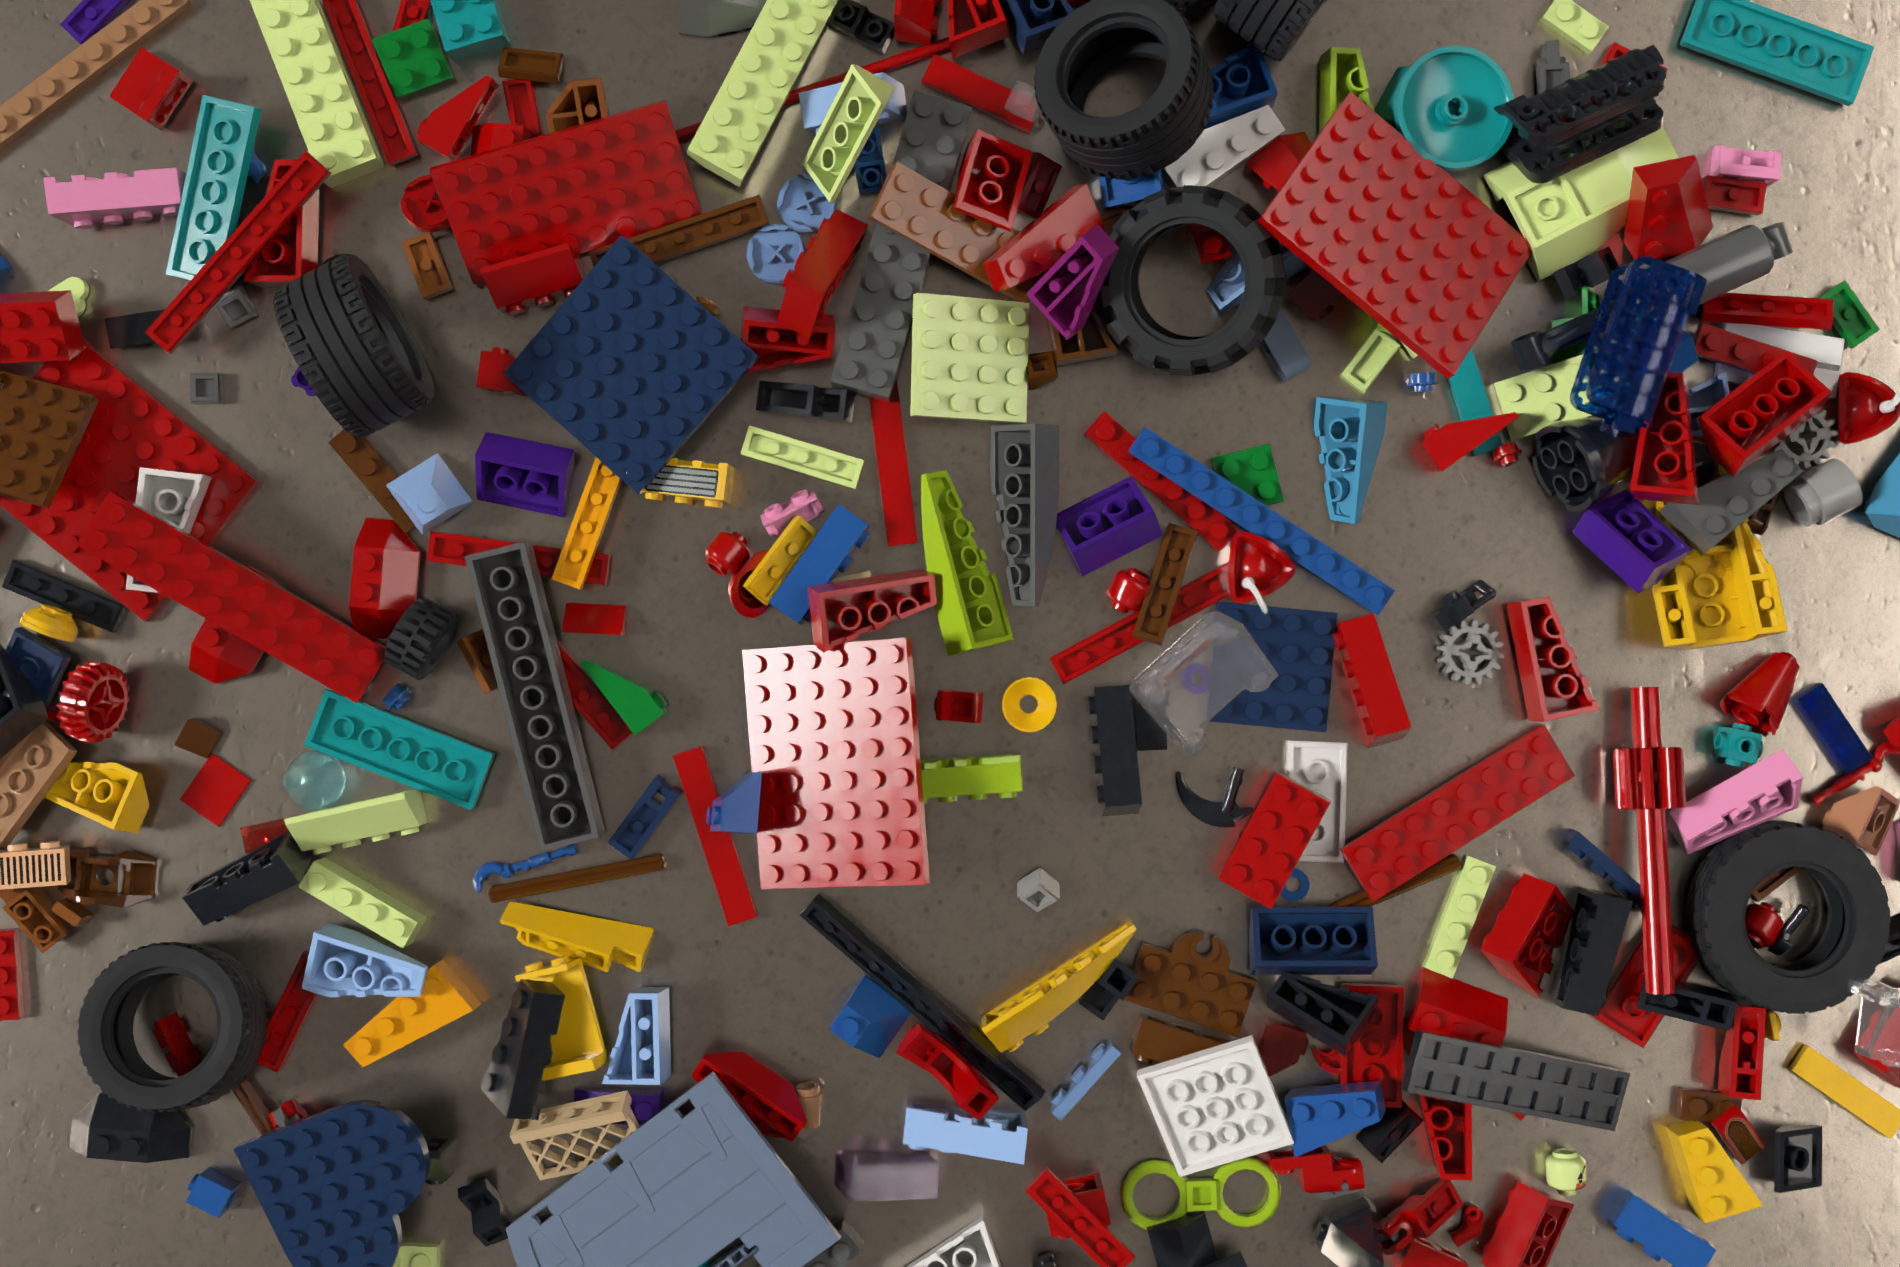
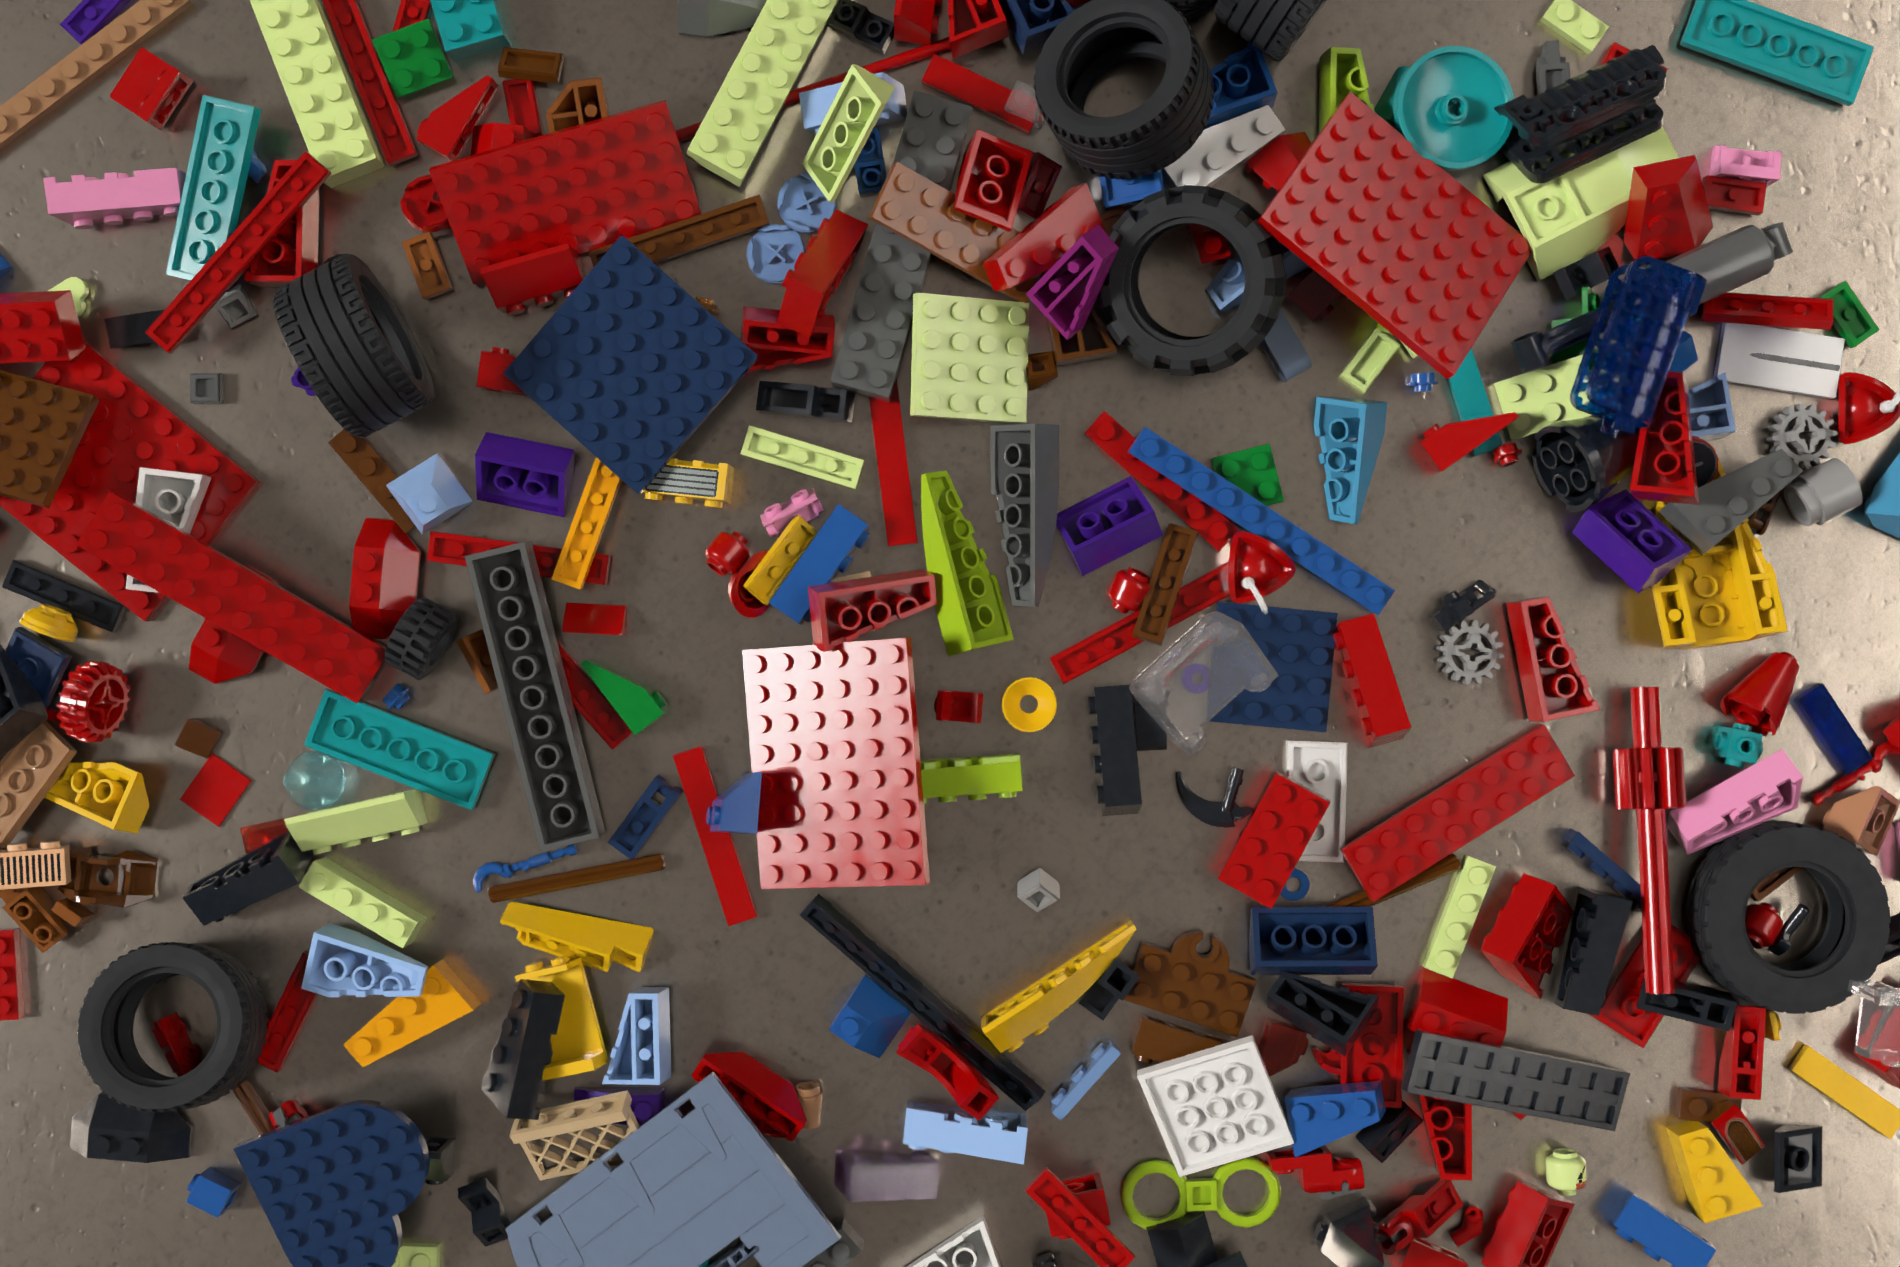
(1740, 351): red plate -> none
(1761, 412): red slope -> none

